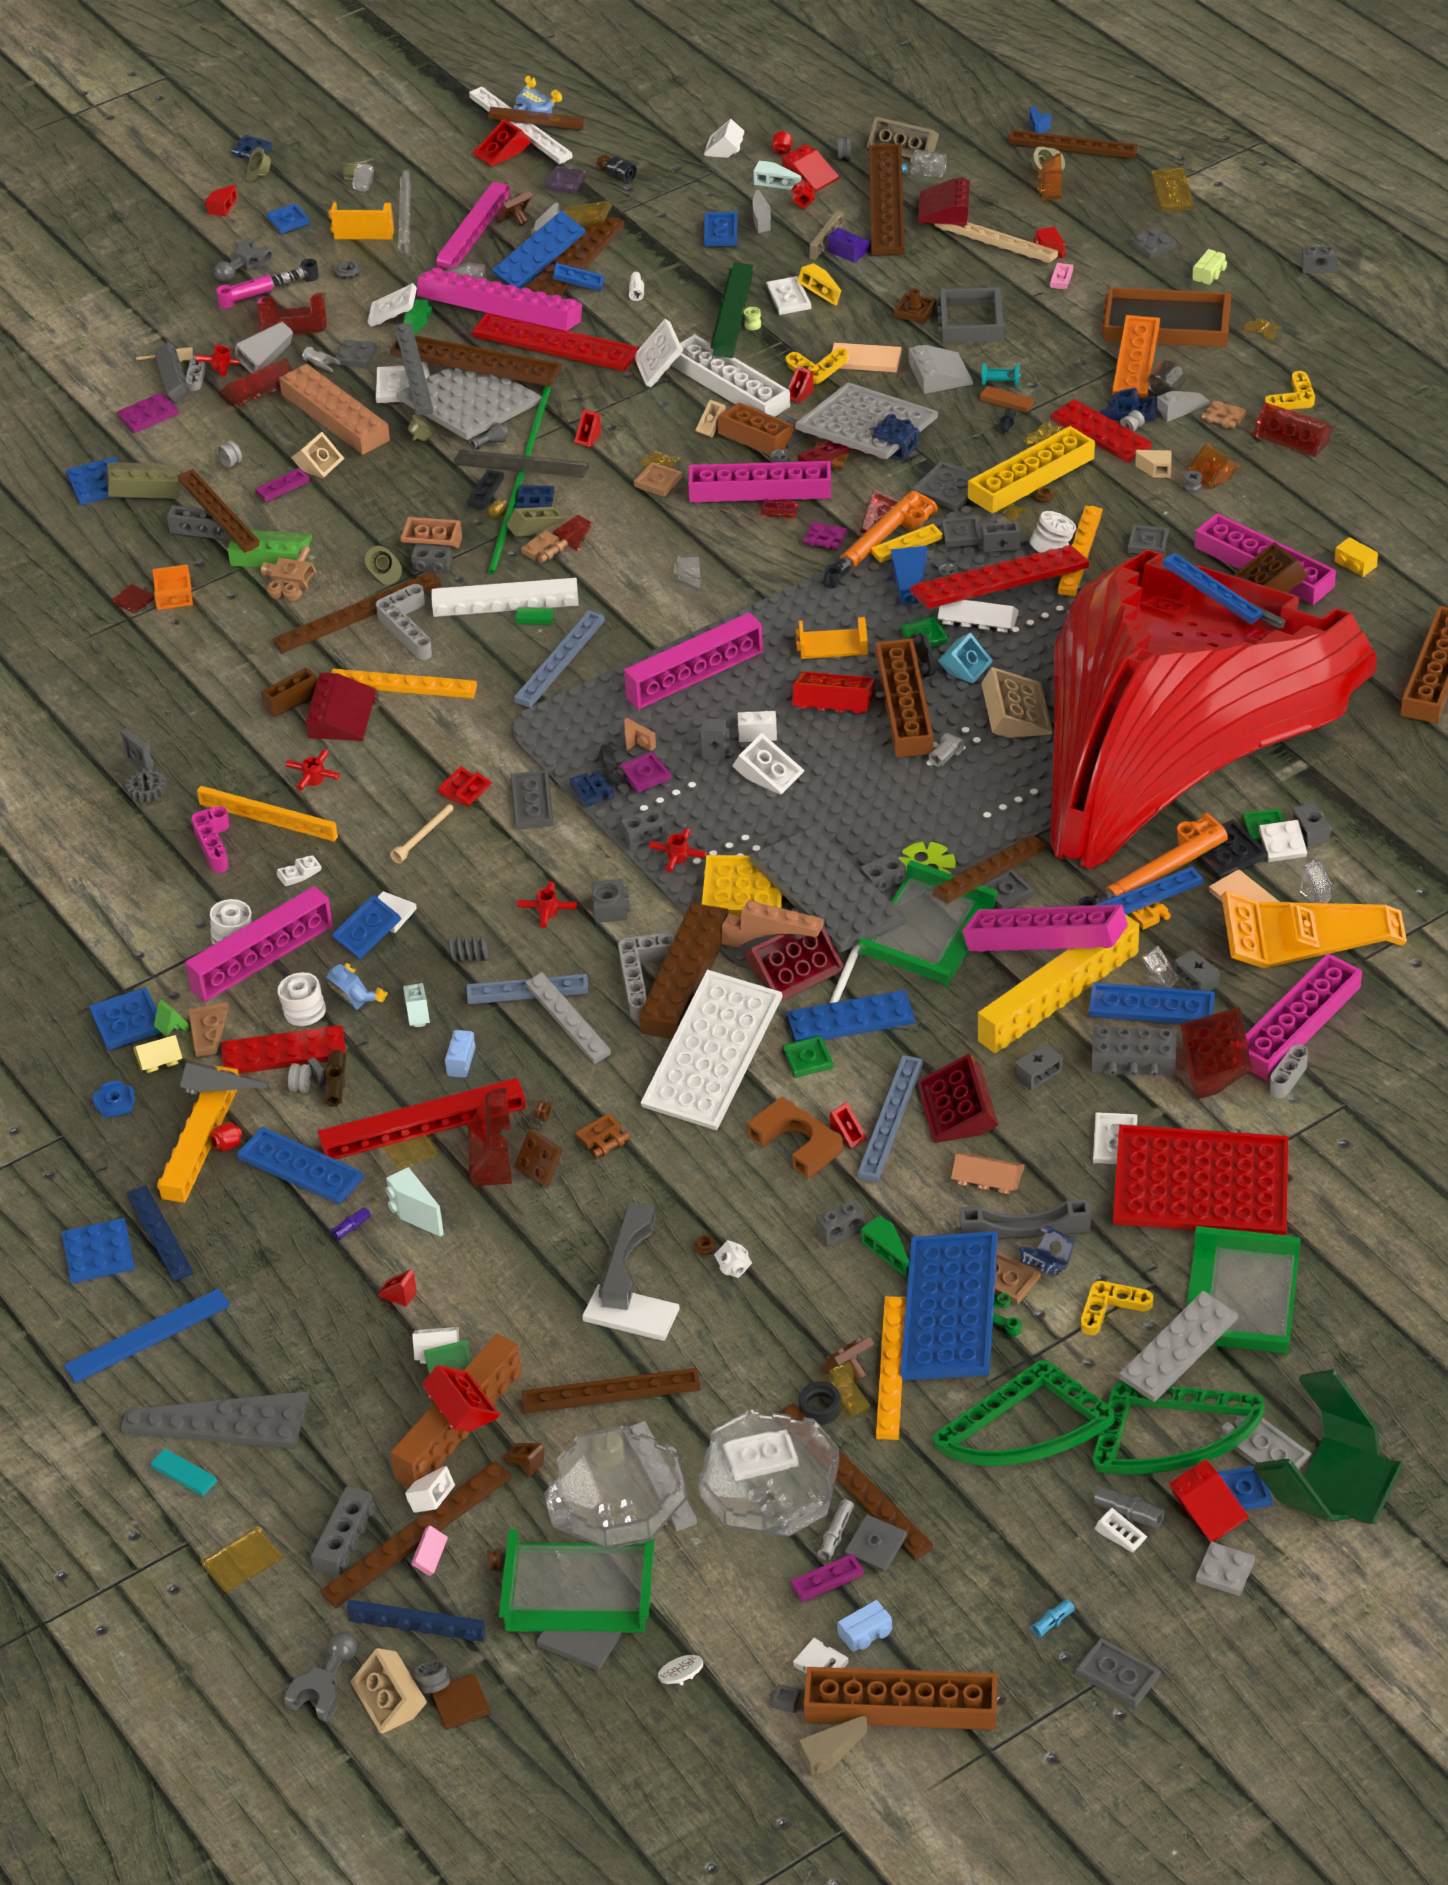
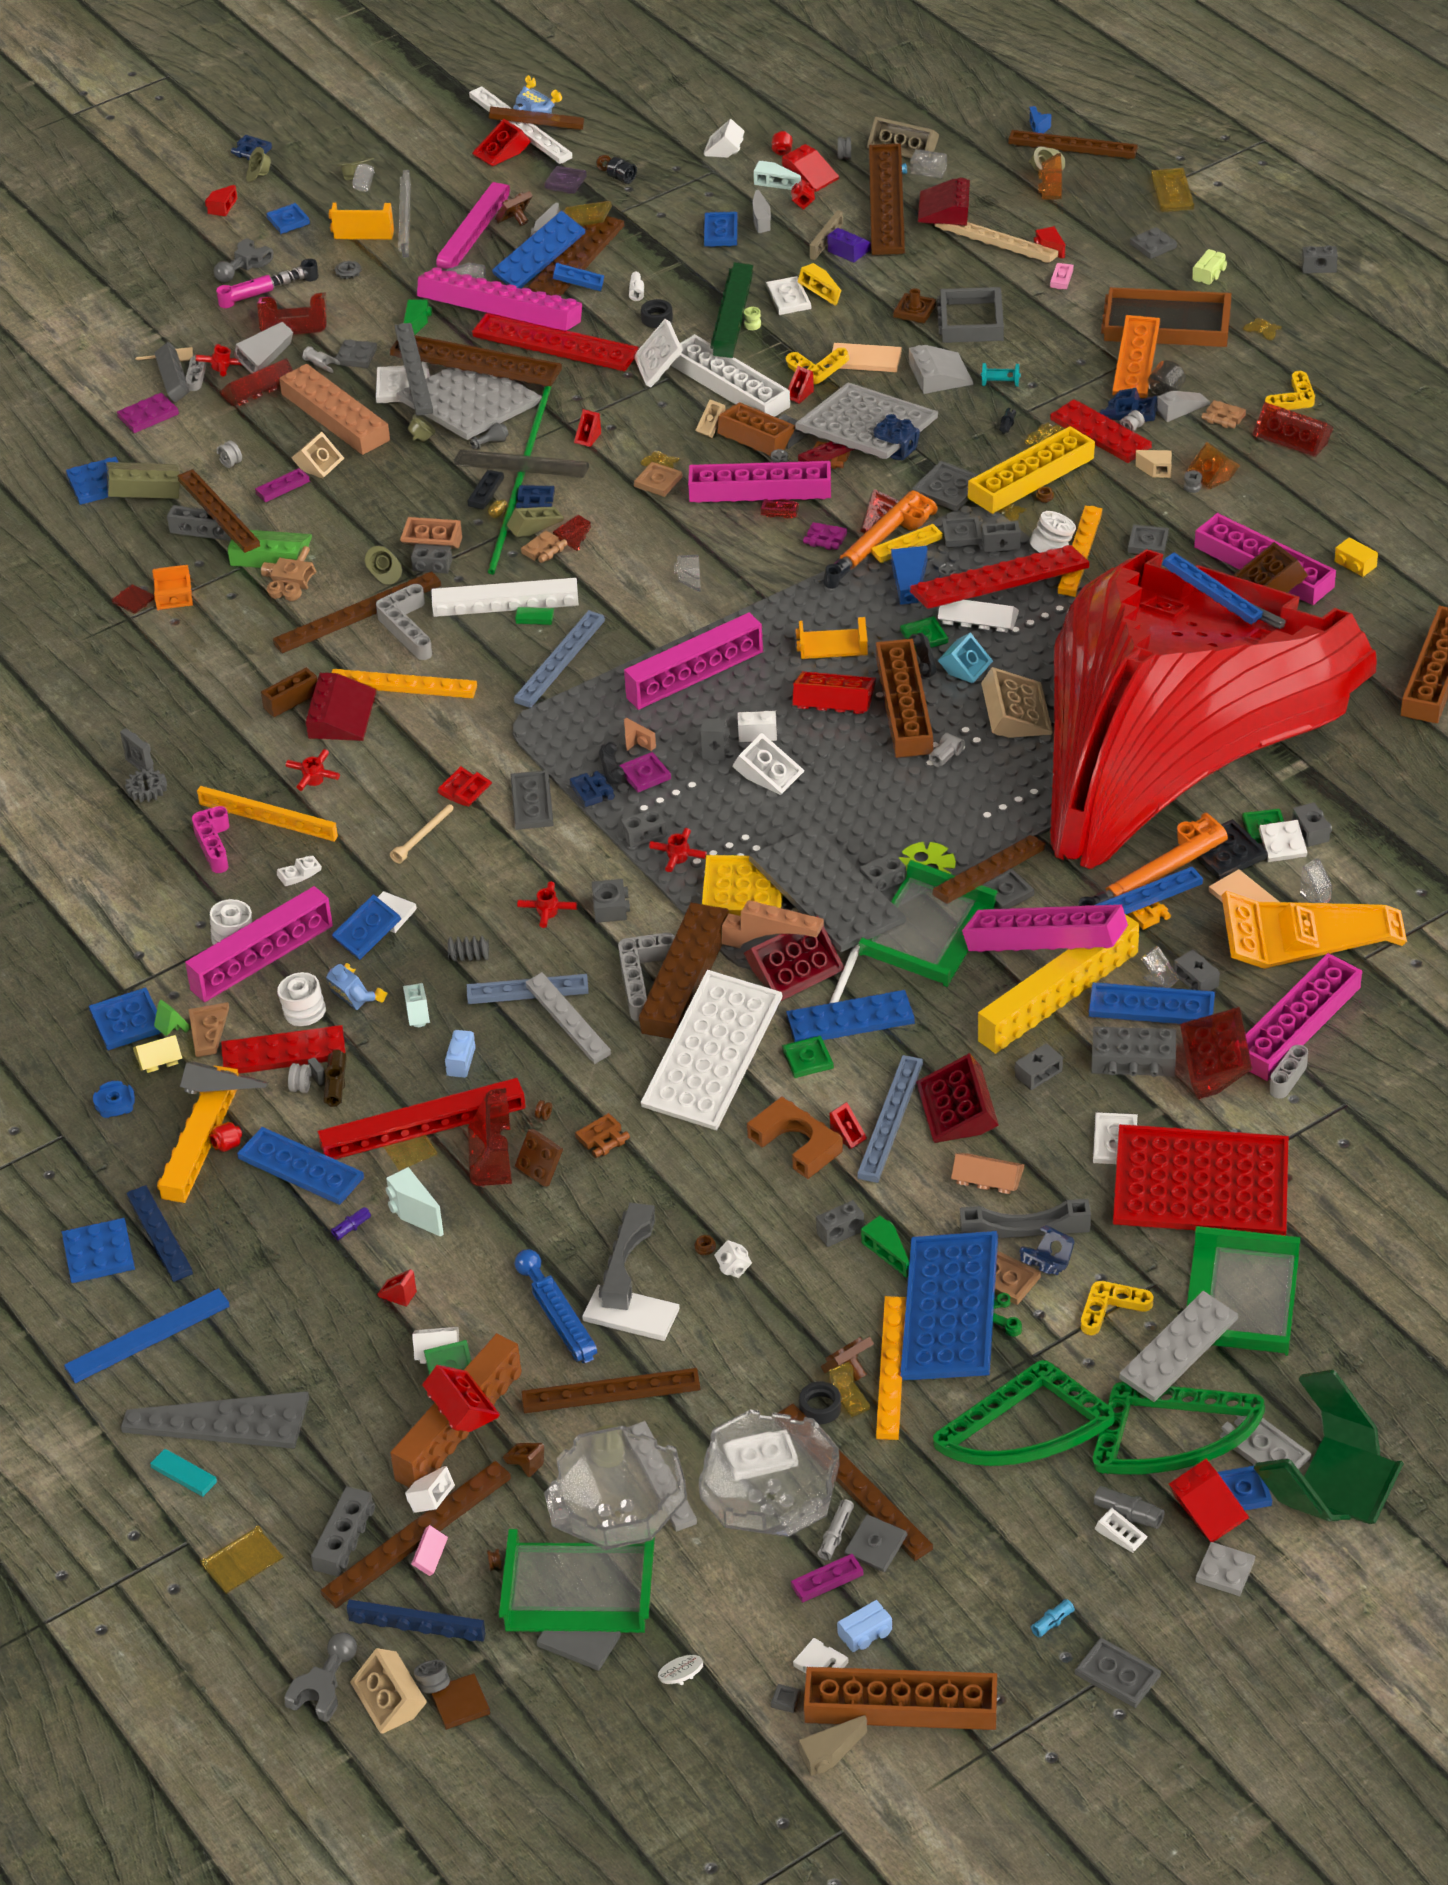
(392, 305): white plate -> none
(556, 1307): none -> blue gear
(653, 306): none -> black tyre
(1007, 399): dark orange tile -> none

